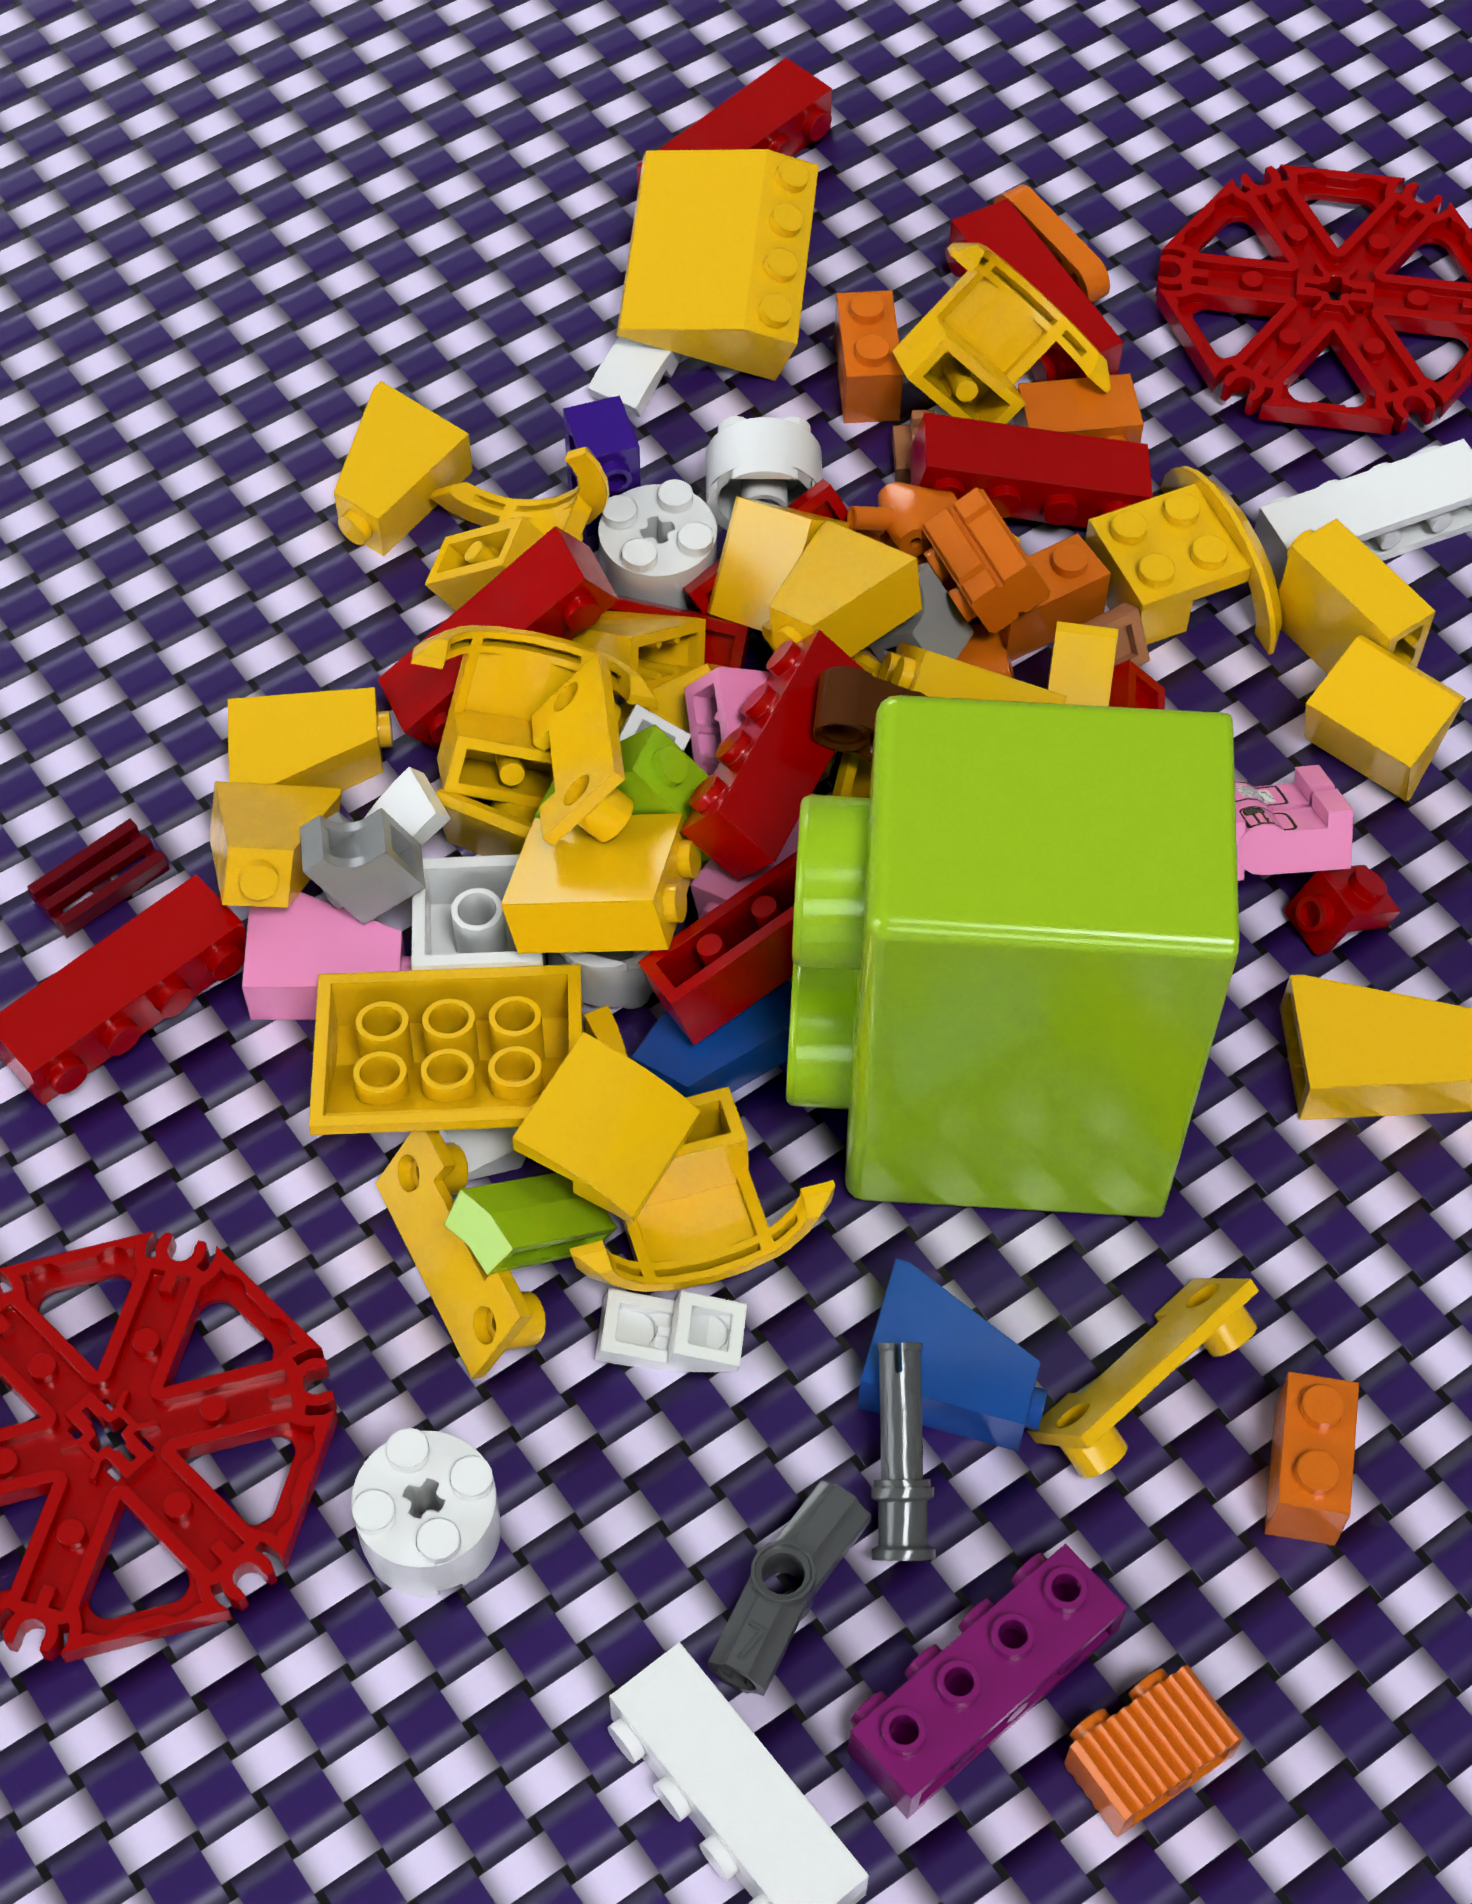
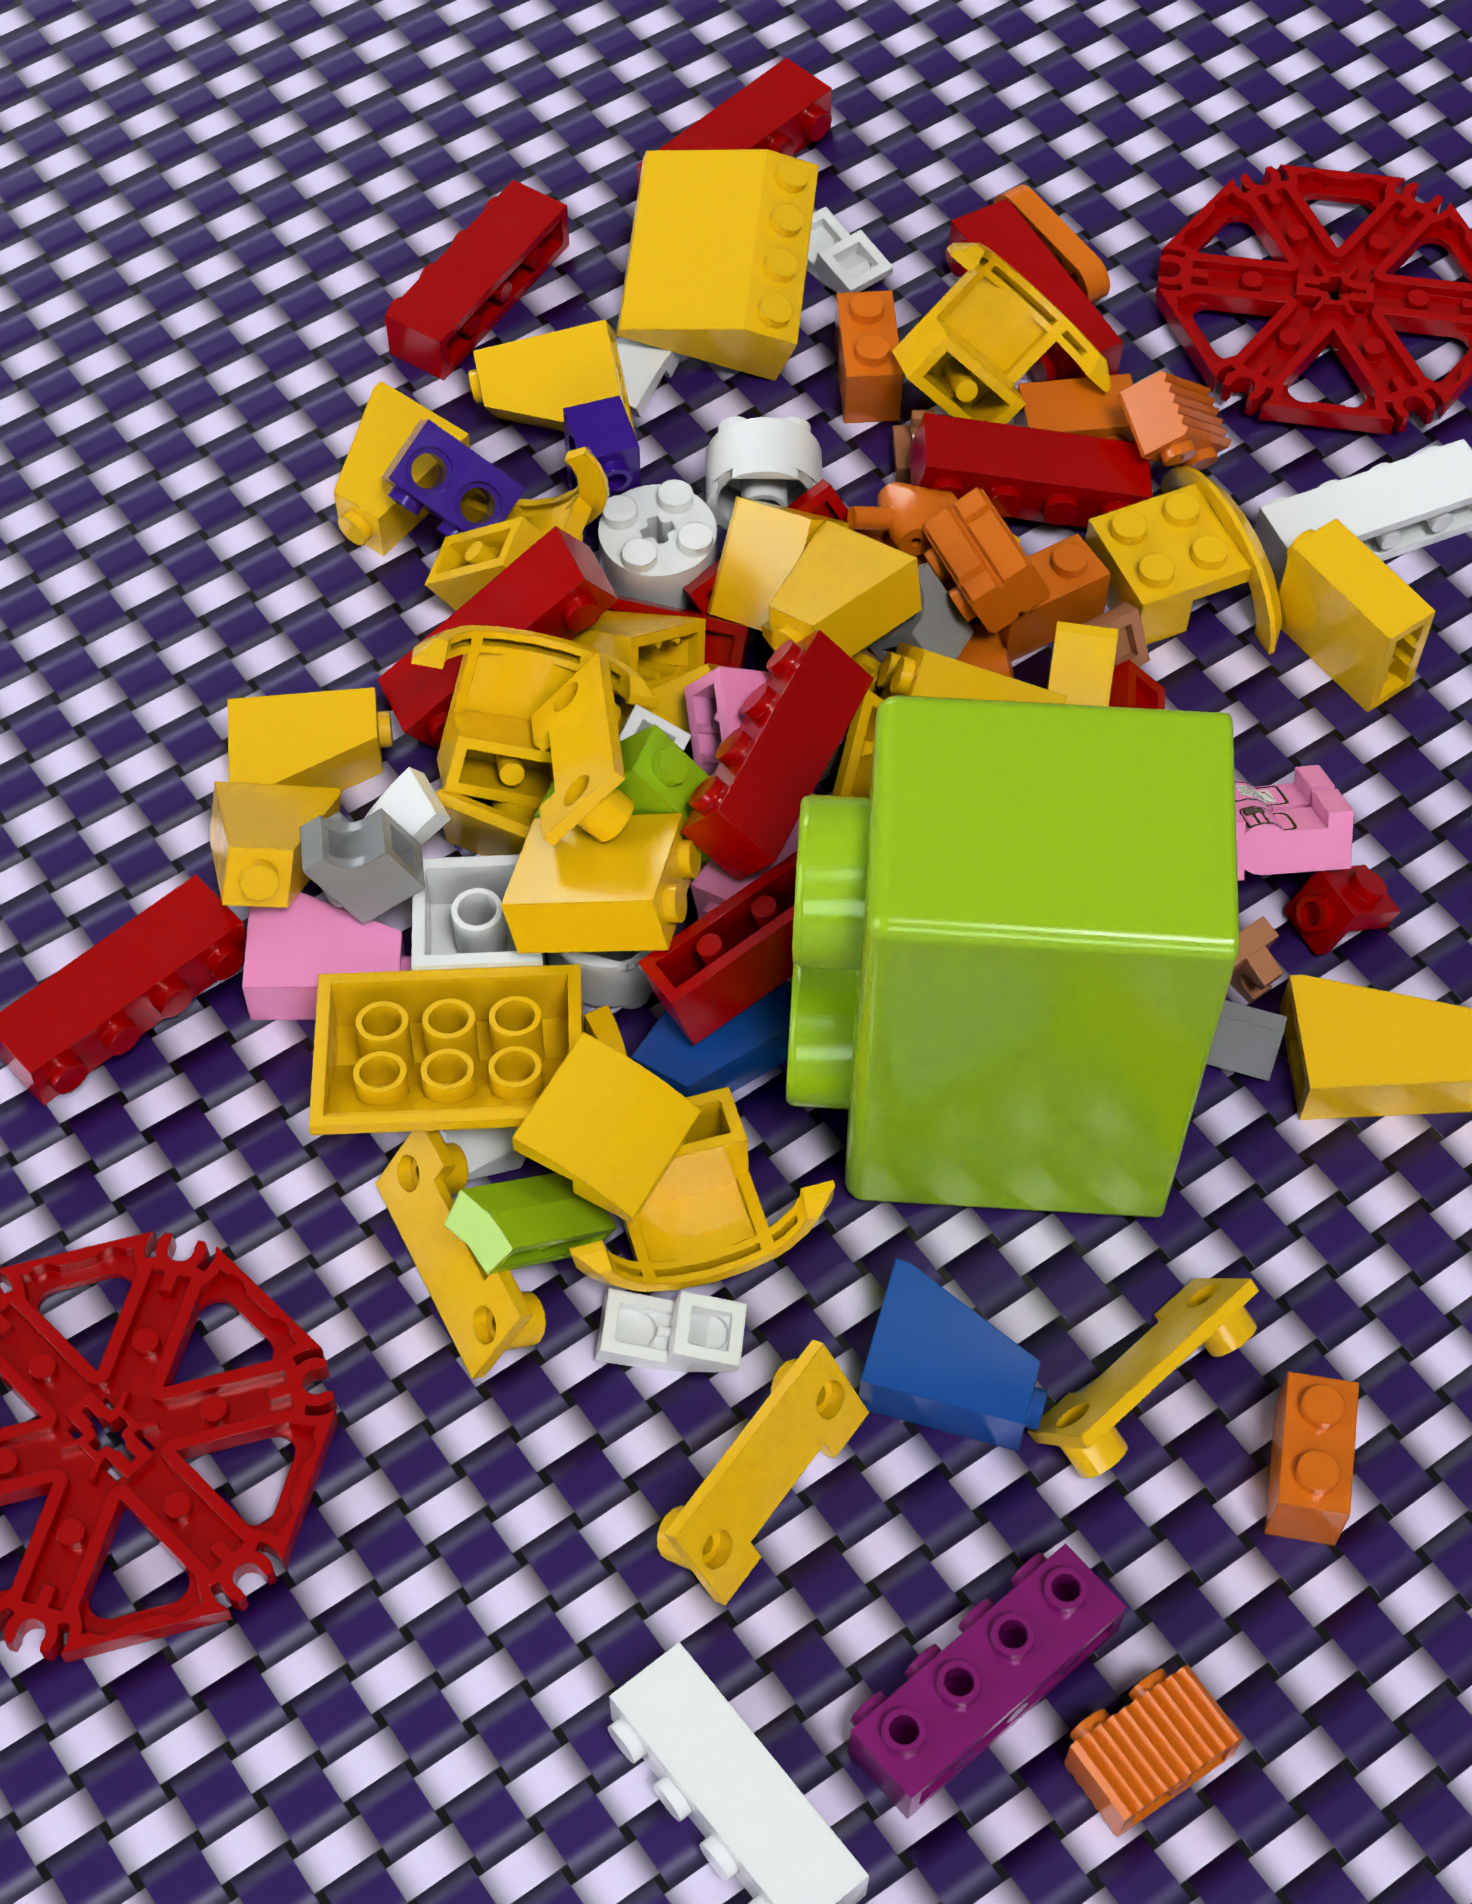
(92, 872): dark red tile -> none
(409, 1478): white brick -> none
(459, 472): none -> dark purple brick
(477, 279): none -> red brick
(548, 372): none -> yellow slope
(765, 1620): dark grey piece -> none
(806, 1412): none -> yellow brick
(843, 259): none -> white slope
(848, 709): reddish brown piece -> none
(902, 1490): dark grey pin -> none
(1174, 421): none -> orange brick
(1247, 1040): none -> light grey tile
(1255, 965): none -> nougat tile
(1381, 716): yellow slope -> none

